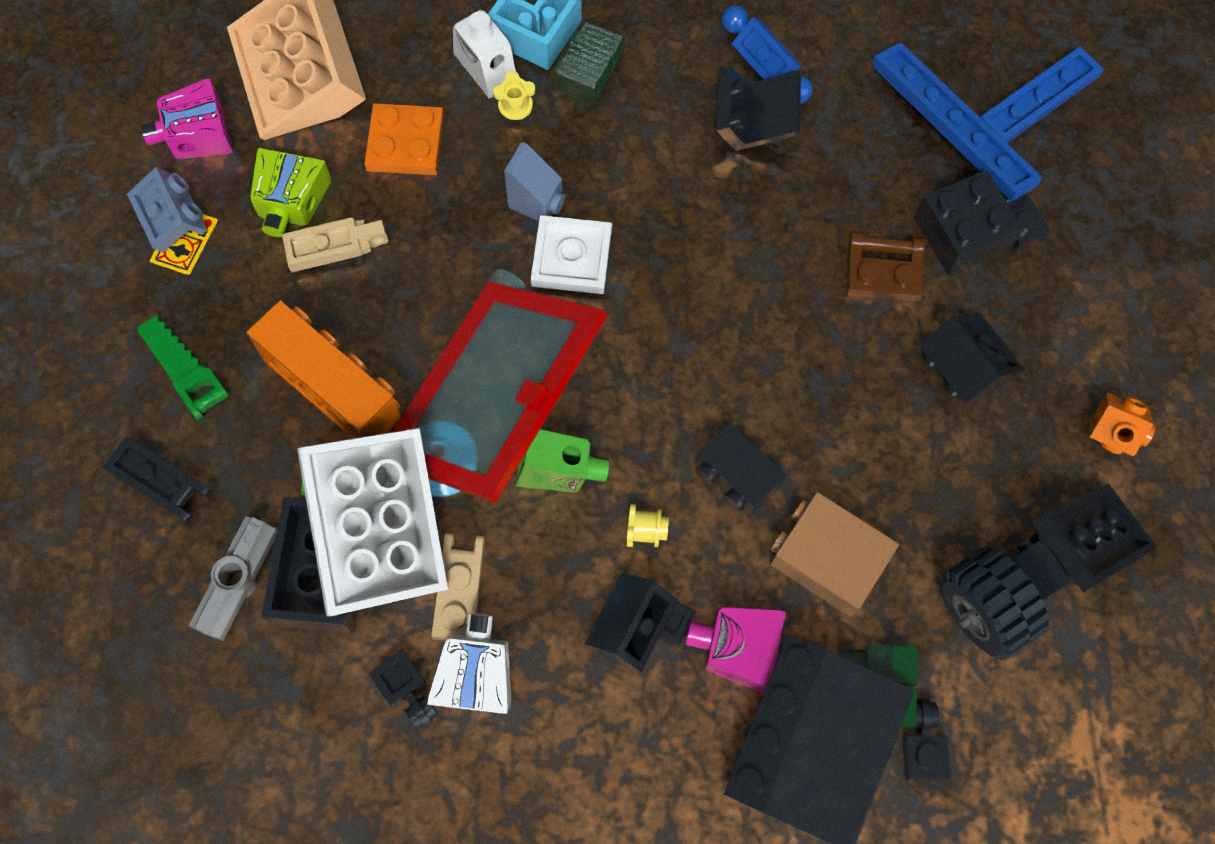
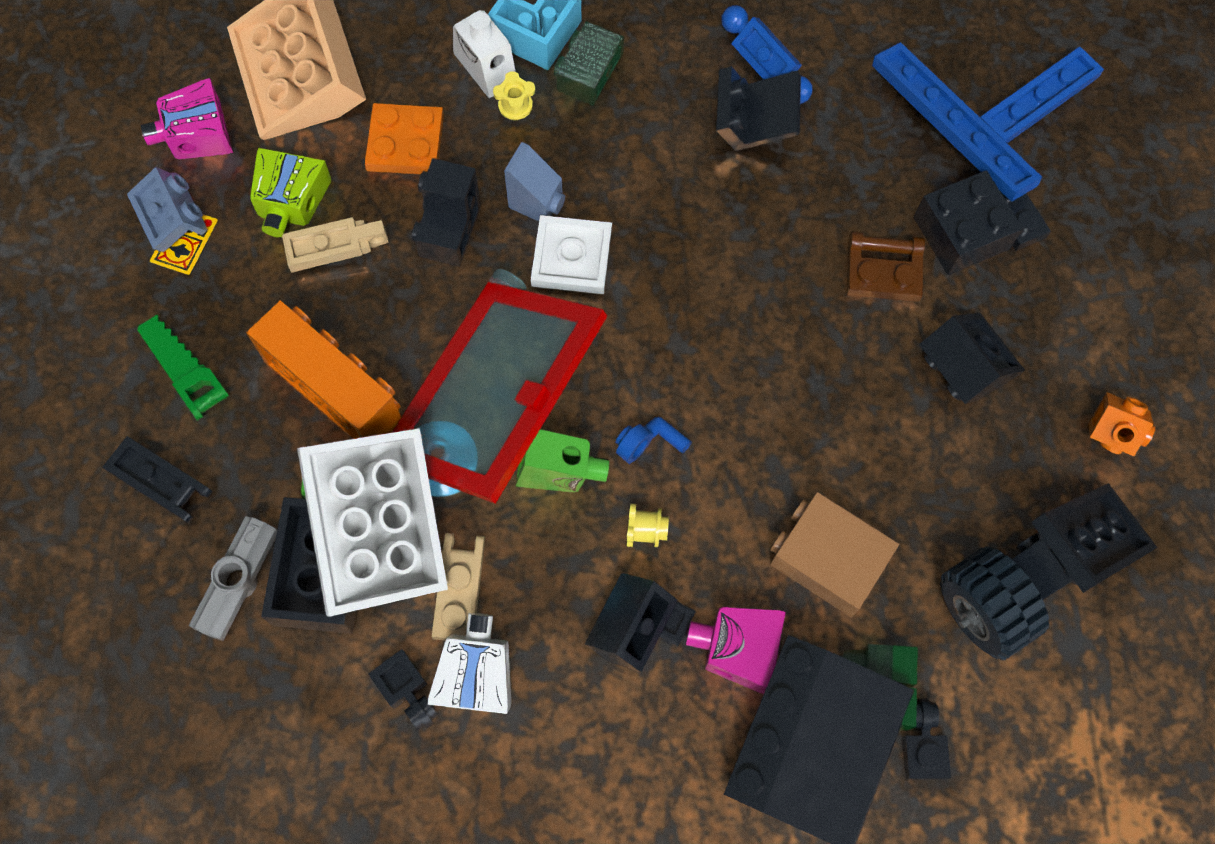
(449, 210): none -> black brick
(635, 440): none -> blue plate
(738, 470): black brick -> none

